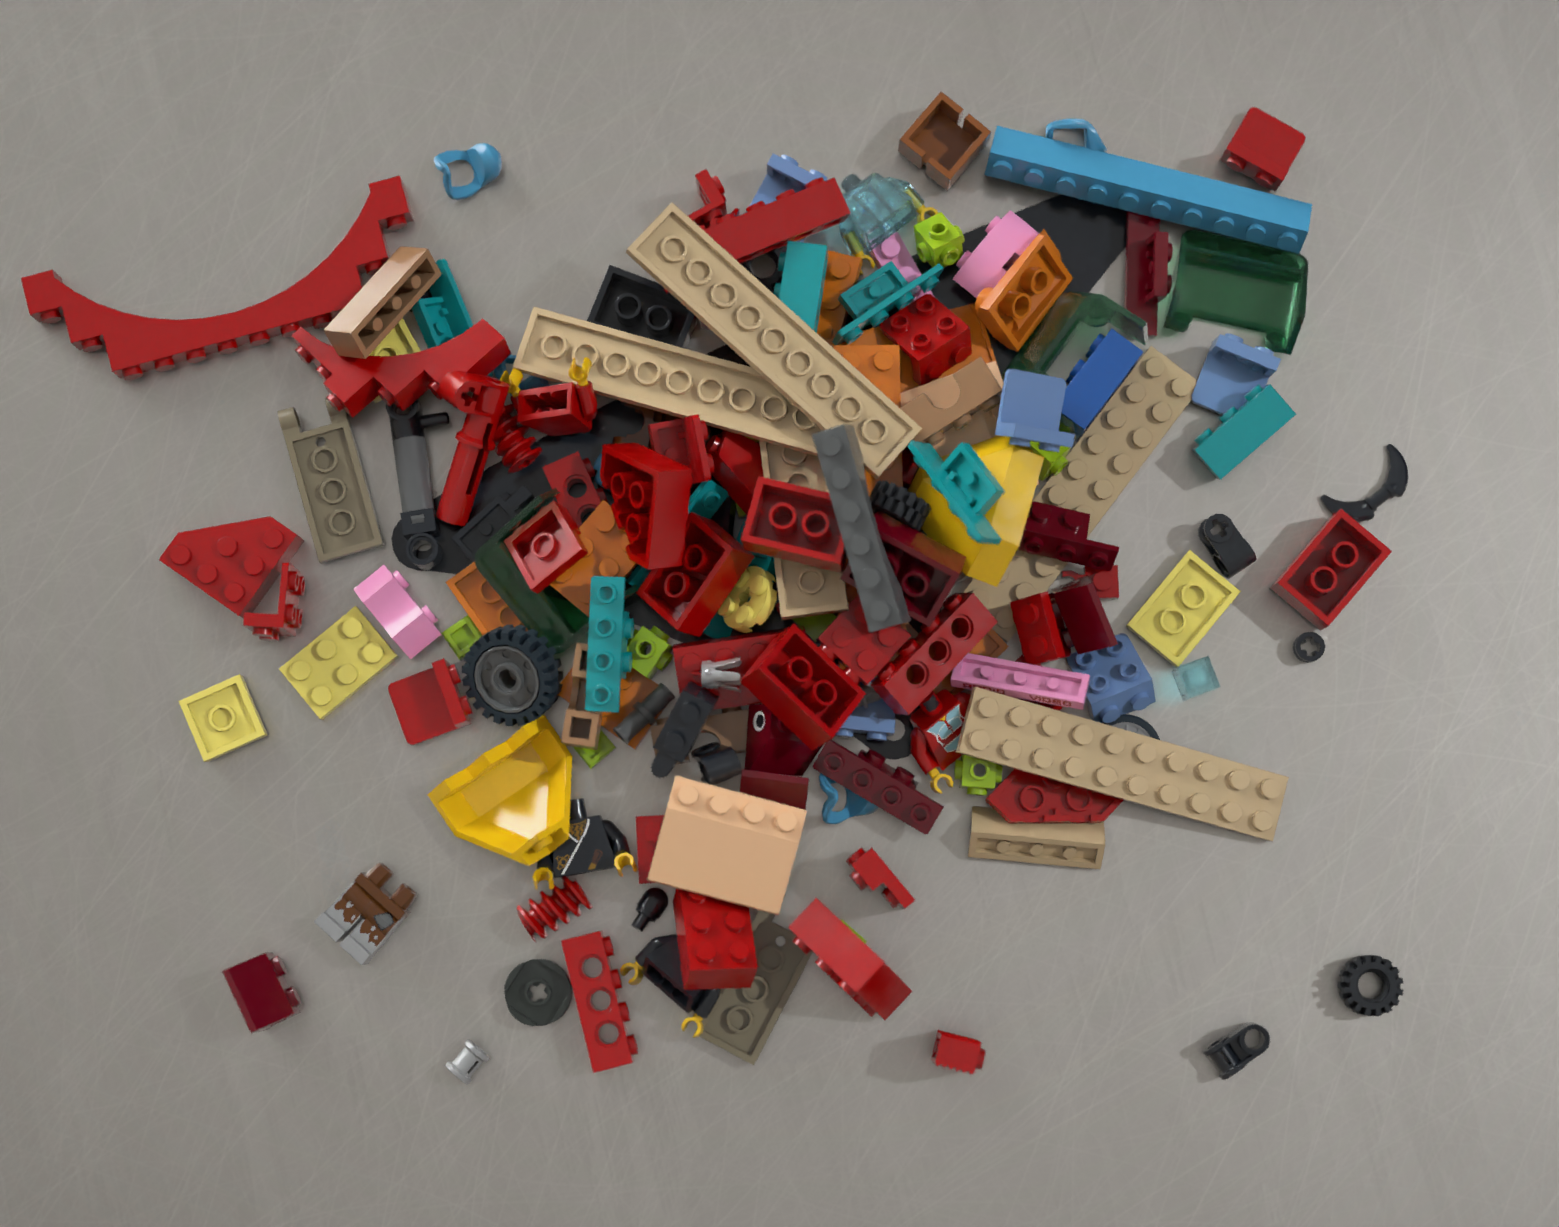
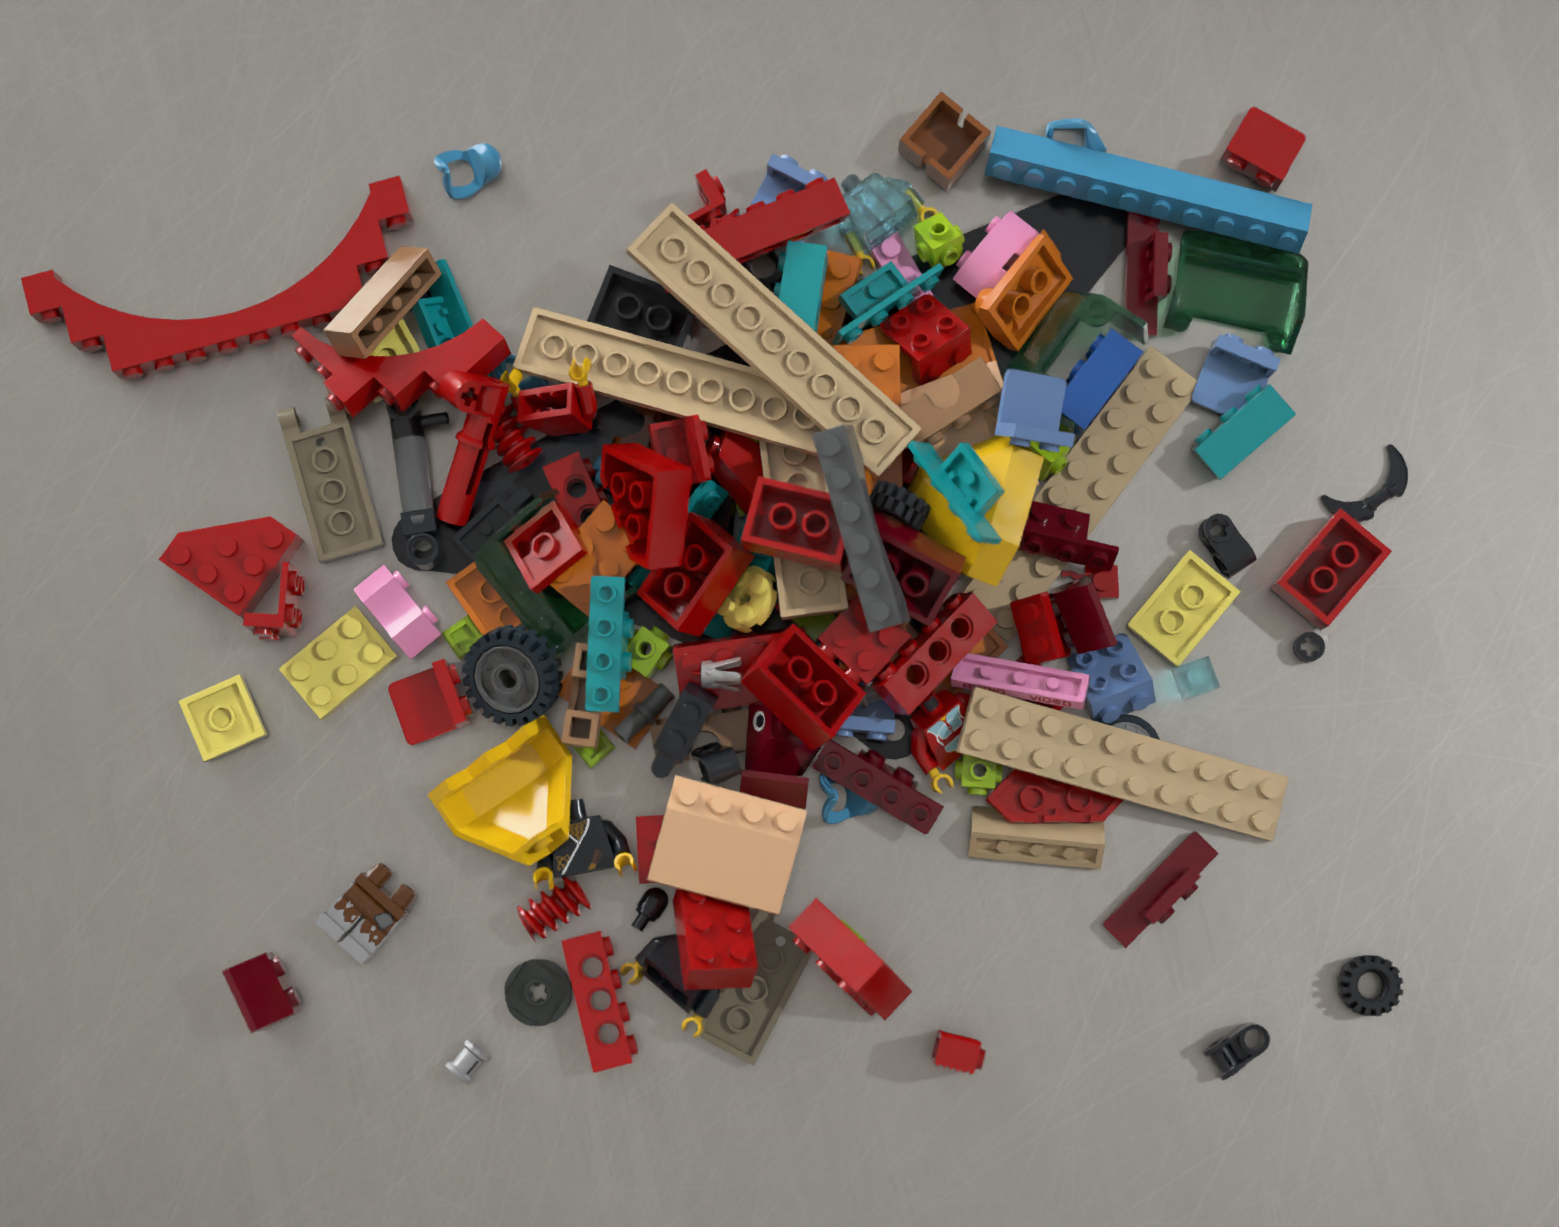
(872, 872): red plate -> none
(1161, 890): none -> dark red bracket

